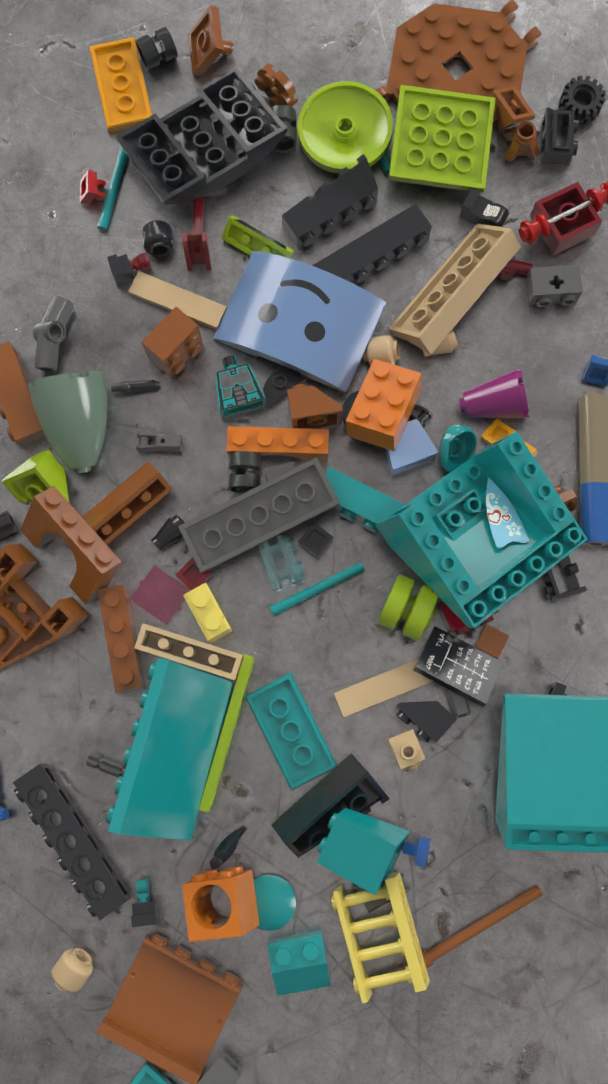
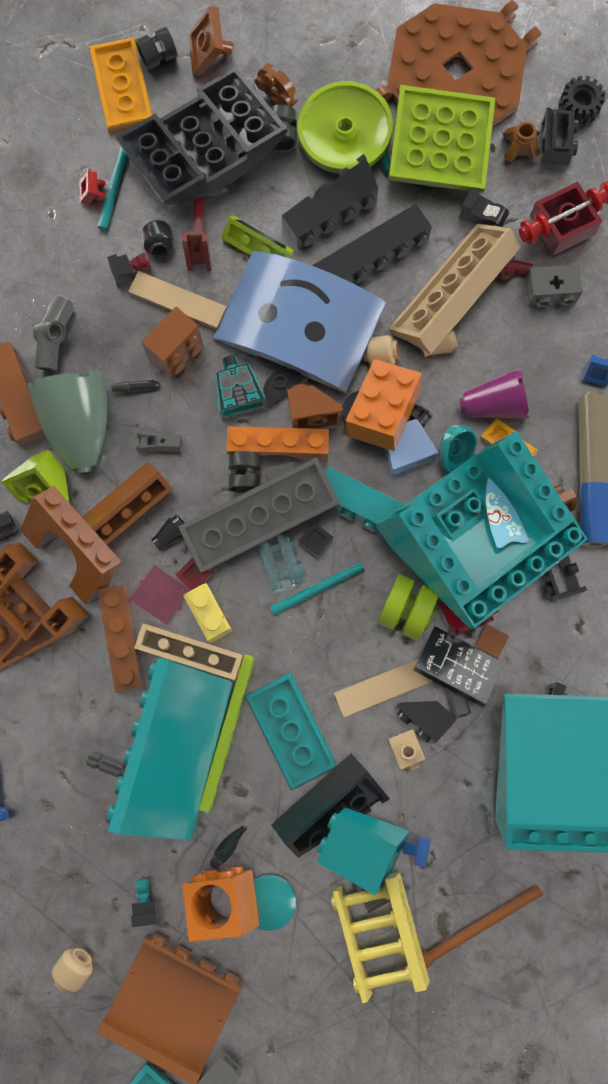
(86, 846): black brick -> none
(298, 962): teal slope -> none
(511, 108): dark orange slope -> none

